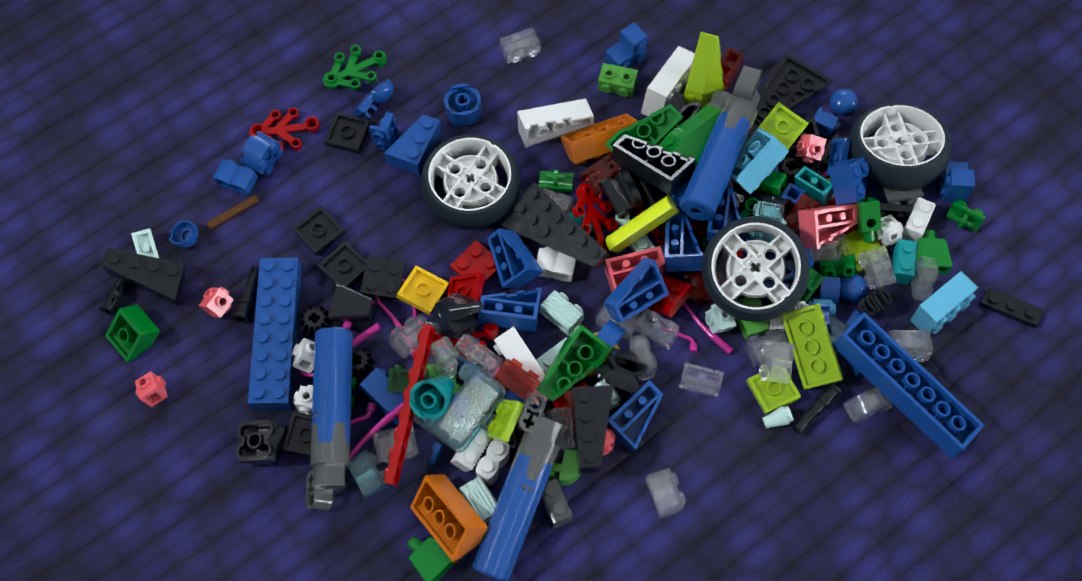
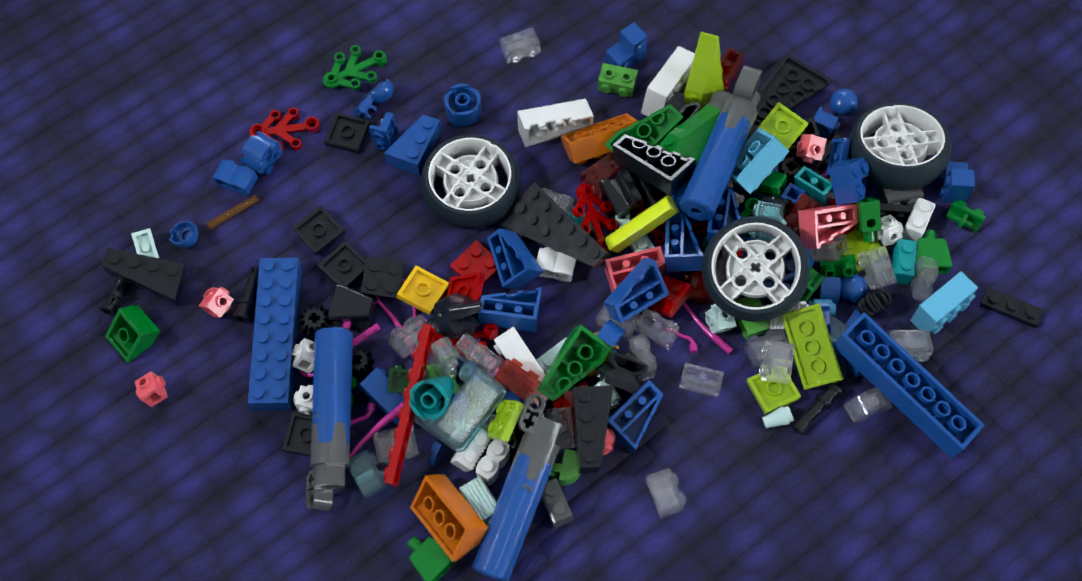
(260, 442): black piece -> none
(556, 181): green hips -> none
(561, 311): light aqua brick -> none

